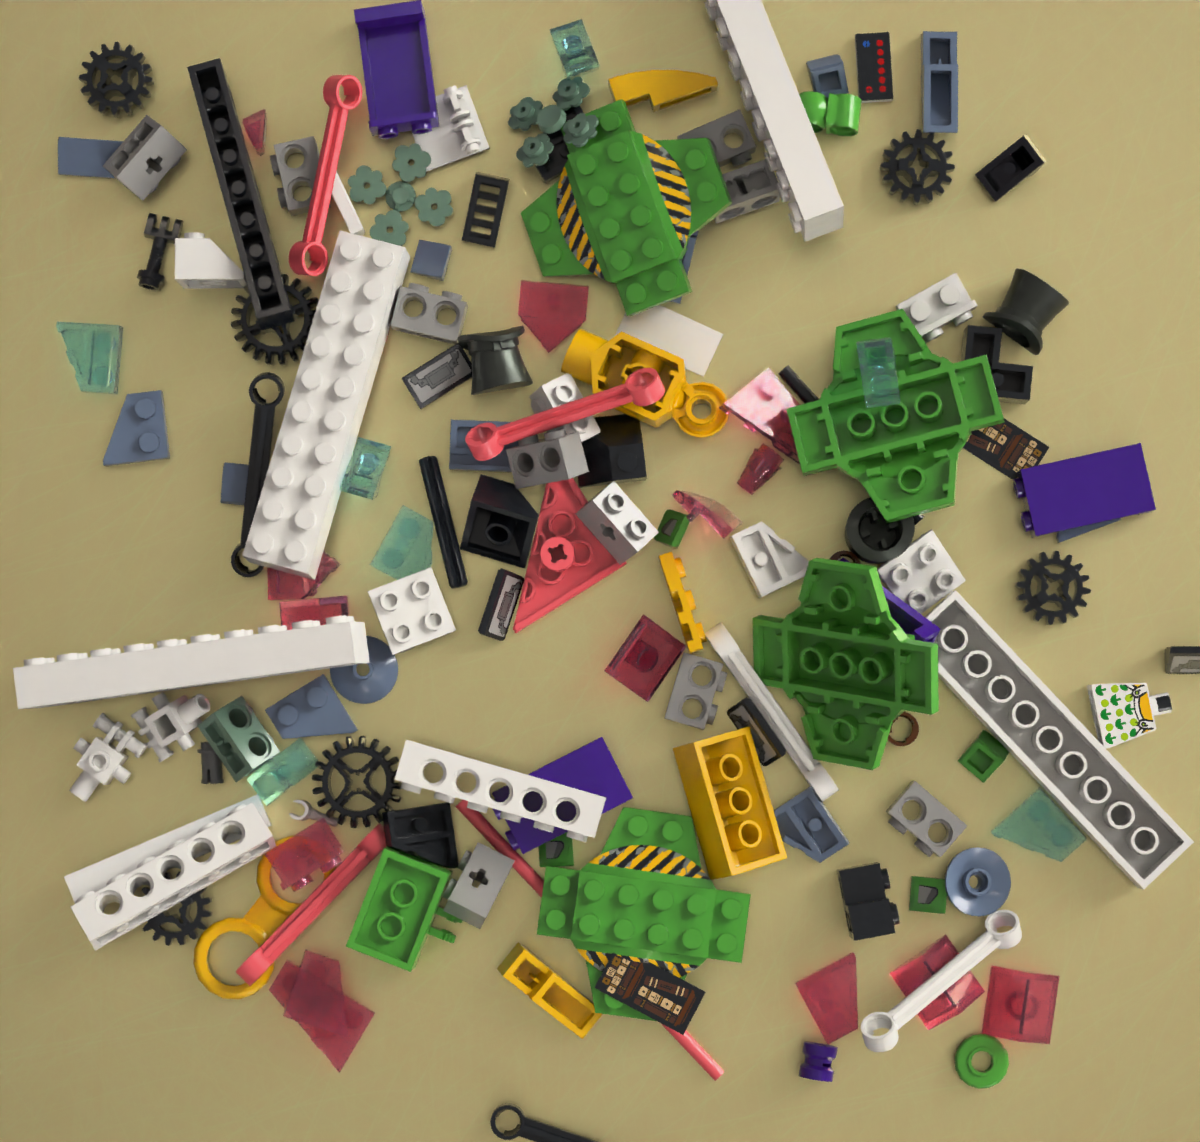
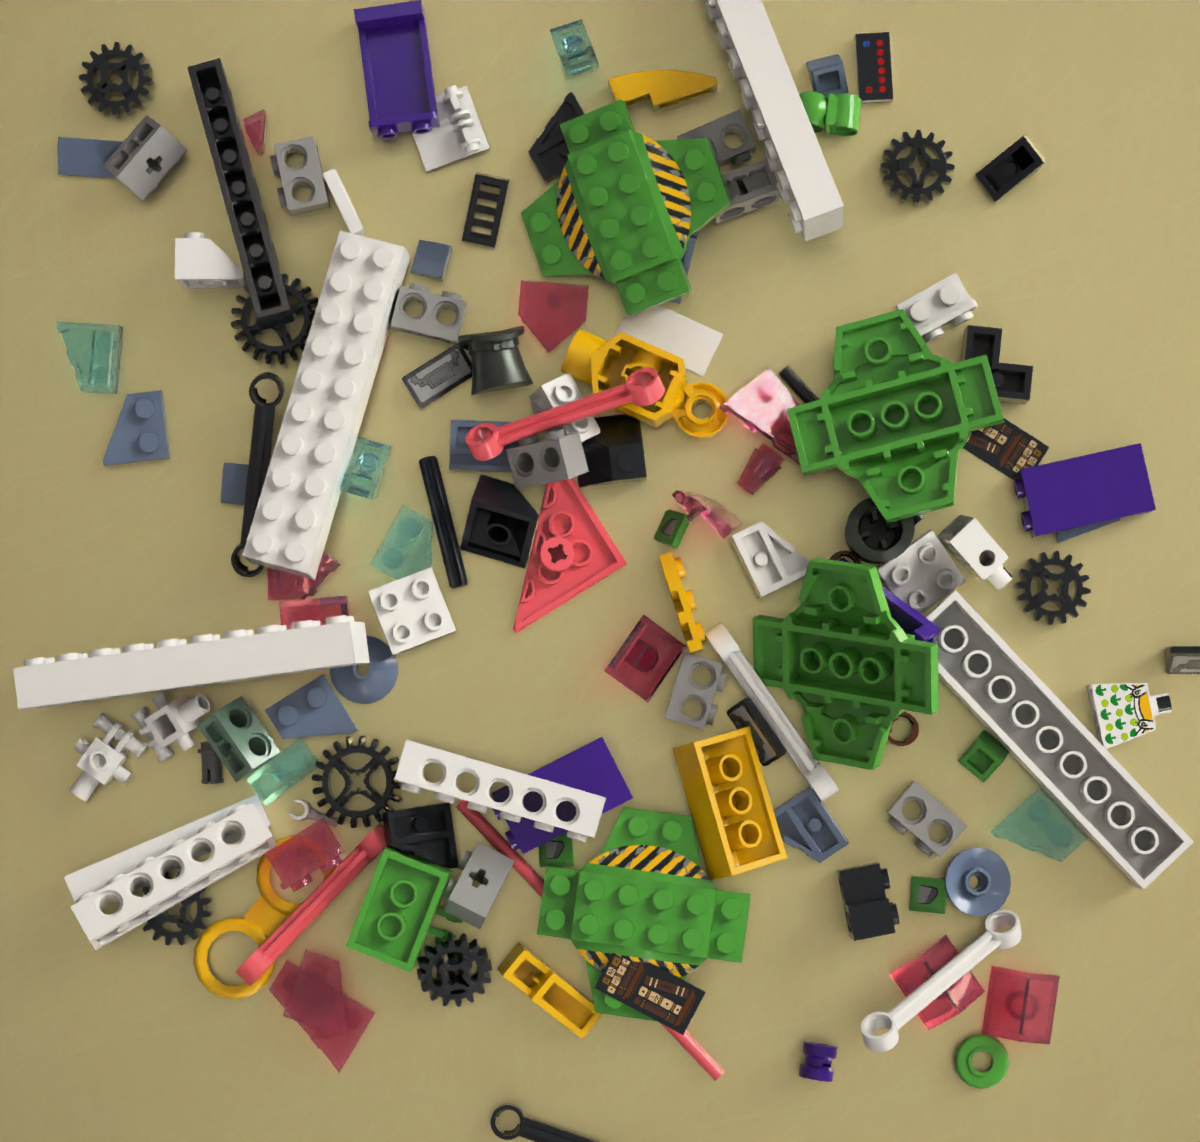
(150, 277): black hinge -> none
(325, 175): coral piece -> none
(400, 195): sand green plant -> none
(453, 956): none -> black gear
(501, 604): slope -> none
(552, 119): sand green plant -> none
(617, 523): light grey brick -> none
(832, 997): clear pink wing -> none
(878, 372): clear light blue slope -> none
(939, 82): sand blue slope -> none
(966, 541): none -> white torso
(1027, 310): pearl dark grey hat -> none

